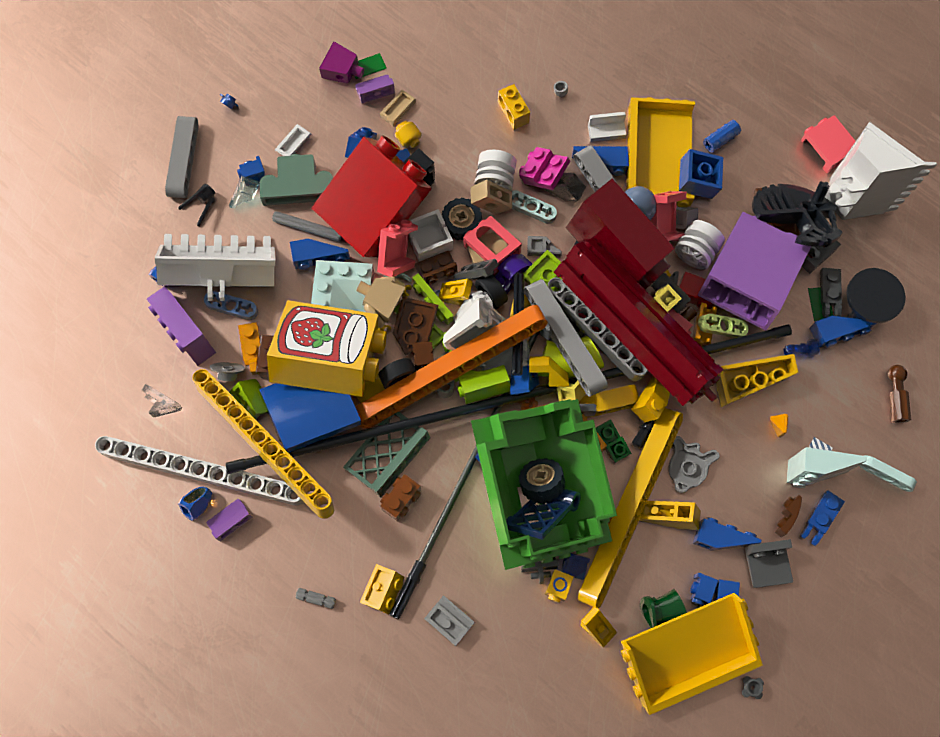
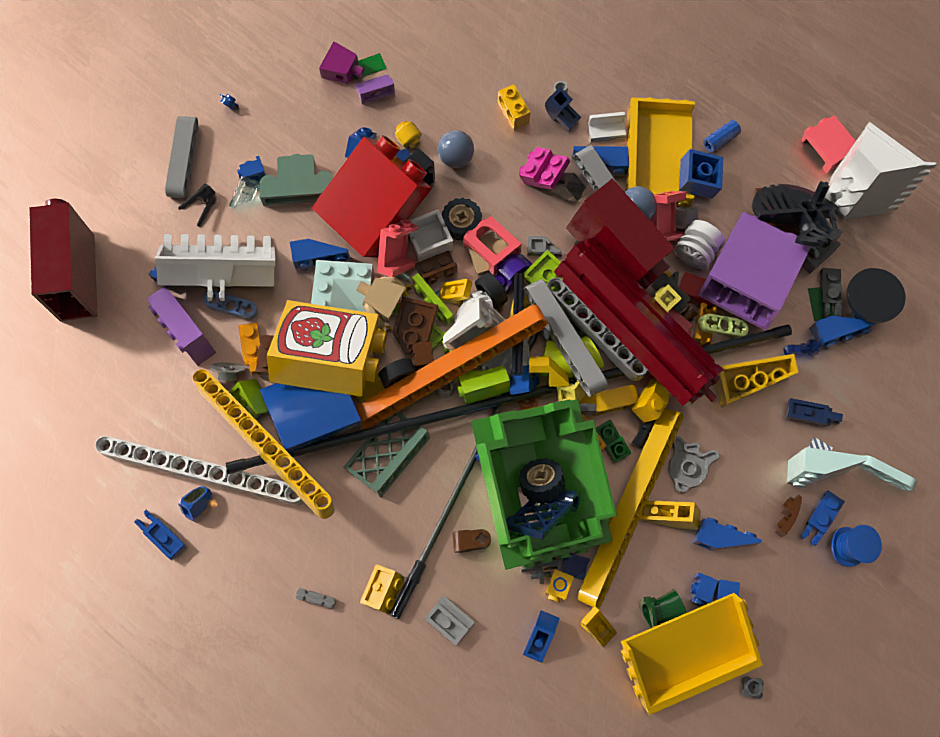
(62, 261): none -> dark red brick
(161, 536): none -> blue hinge
(162, 404): clear slope -> none
(229, 520): medium lavender panel -> none
(293, 141): white tile -> none
(306, 226): light grey axle -> none
(397, 107): tan tile -> none
(400, 498): dark orange brick -> none
(455, 149): none -> sand blue piece
(466, 540): none -> reddish brown piece
(476, 270): dark grey hinge -> none
(491, 197): tan brick -> none
(496, 167): white wheel -> none
(534, 214): light aqua beam -> none
(541, 636): none -> blue slope
(558, 108): none -> dark blue brick
(769, 563): dark grey bracket -> none
(780, 424): light orange slope -> none
(812, 412): none -> dark blue hinge
(856, 545): none -> blue hat
(899, 397): reddish brown piece -> none

